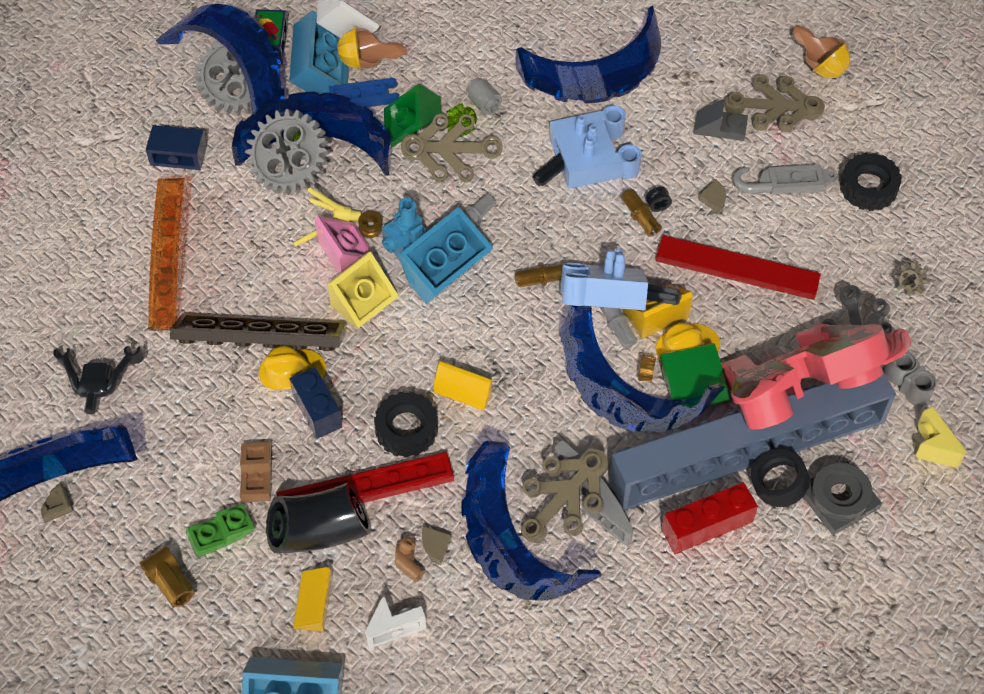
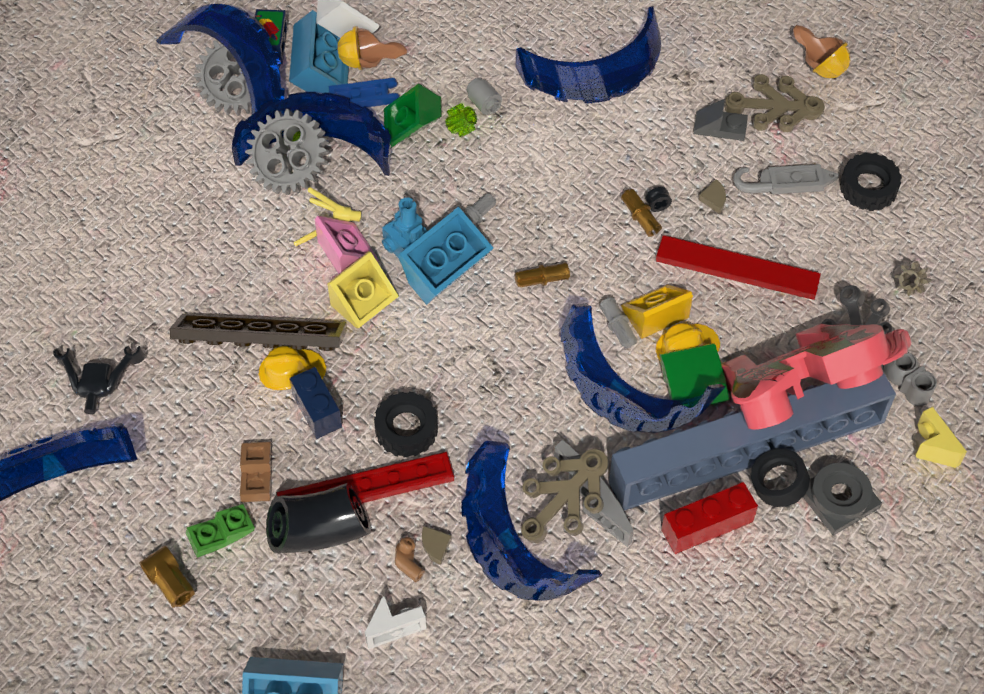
(56, 504): dark tan tile -> none
(167, 252): clear orange slope -> none
(176, 147): dark blue brick -> none
(313, 599): yellow slope -> none
(370, 216): pearl gold bush -> none
(447, 147): dark tan plant -> none
(462, 385): yellow slope -> none
(586, 150): light blue piece -> none
(612, 285): light blue piece -> none
(646, 369): pearl gold axle -> none

